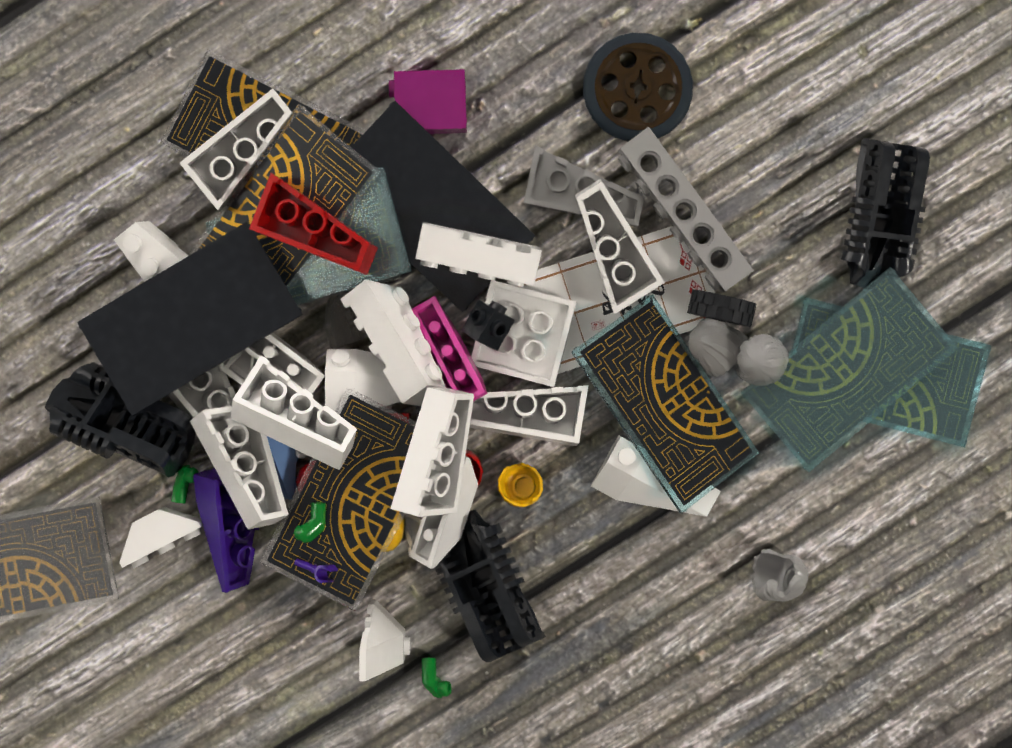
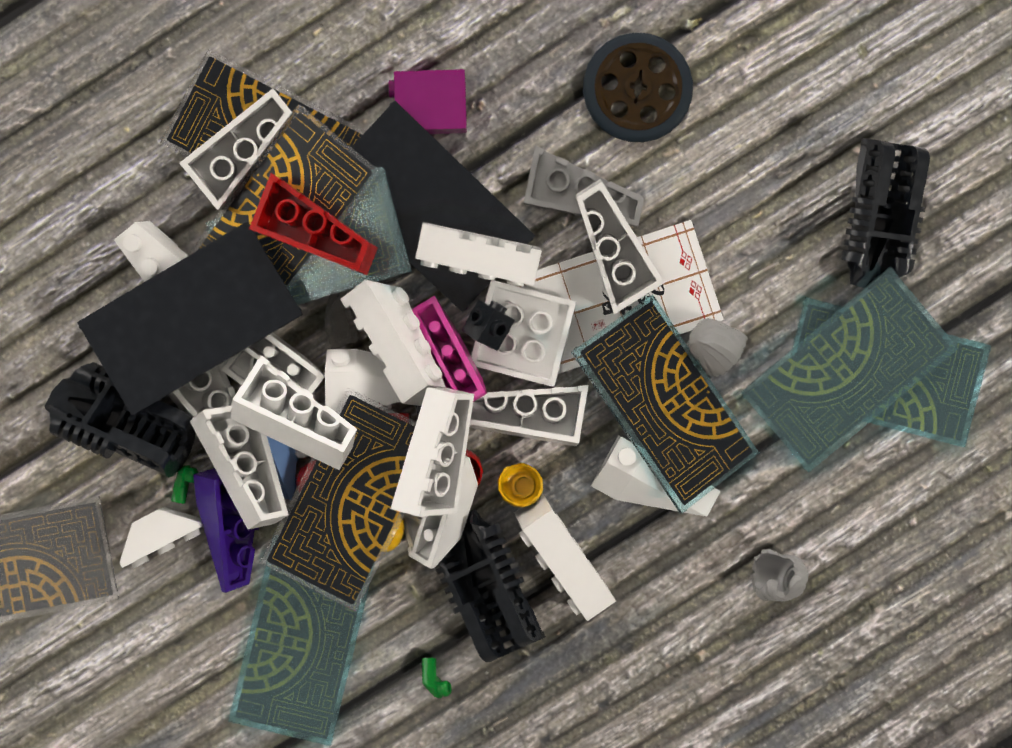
(295, 661): none -> clear light blue piece
(314, 526): green arm -> none
(319, 572): dark purple hand -> none
(382, 643): white wedge -> none
(564, 558): none -> white wedge
(721, 308): black tyre -> none
(735, 264): light grey brick -> none
(762, 360): light grey hair -> none

